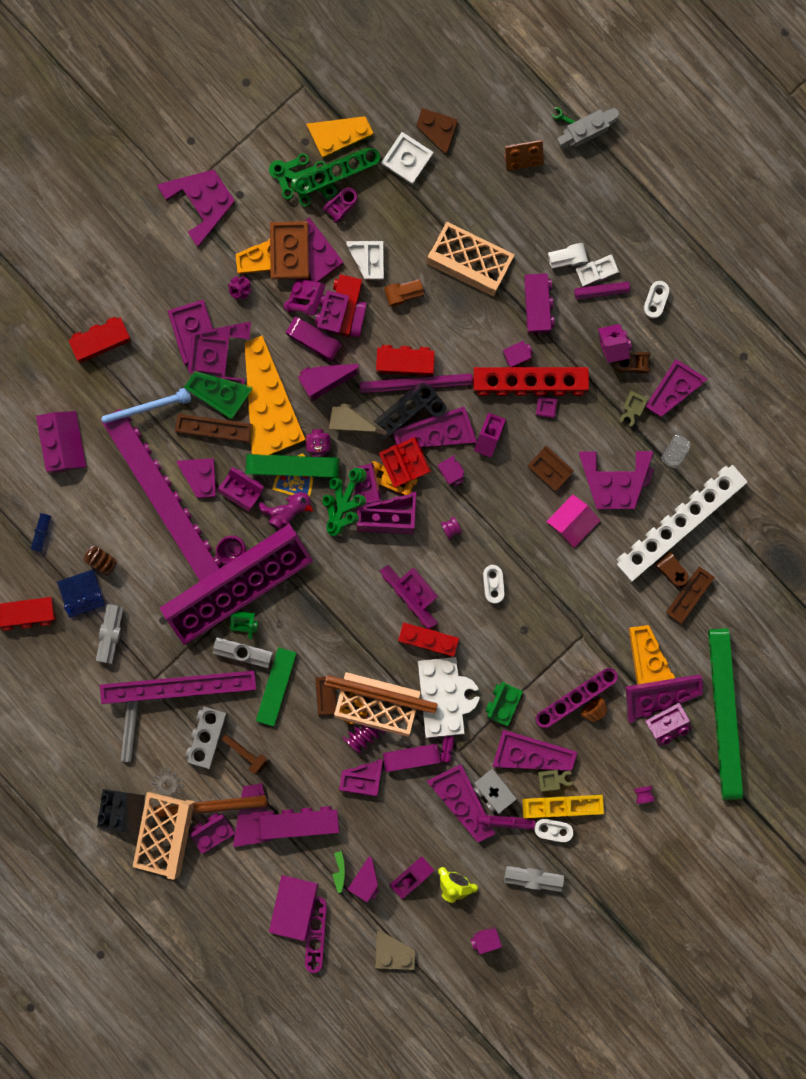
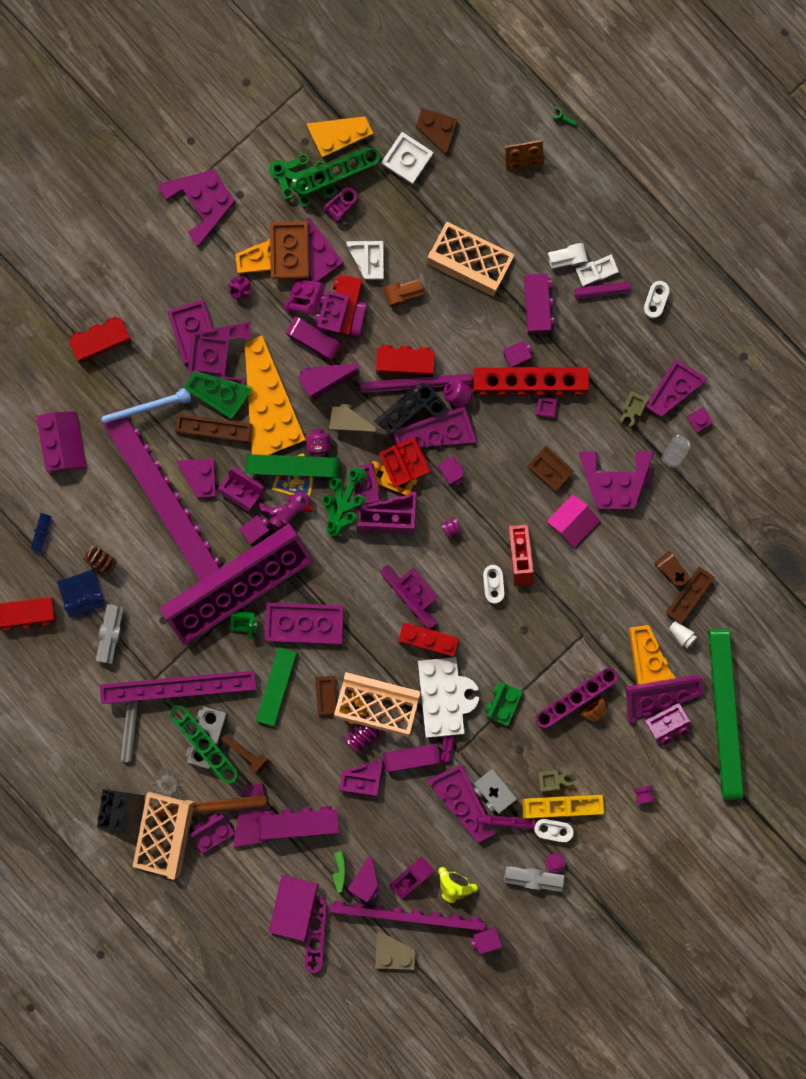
(195, 740): none -> green beam
(230, 548): magenta hair -> none
(255, 529): none -> magenta brick
(255, 655): light grey piece -> none
(304, 623): none -> magenta plate
(380, 694): dark orange axle -> none
(399, 914): none -> magenta plate
(458, 393): none -> magenta head
(489, 435): magenta slope -> none
(521, 555): none -> red slope
(529, 753): magenta wing -> none
(555, 862): none -> magenta plate
(588, 128): light grey hinge -> none
(614, 343): magenta brick -> none
(637, 363): reddish brown piece -> none
(682, 634): none -> white cone
(699, 419): none -> magenta plate
(735, 482): white brick -> none

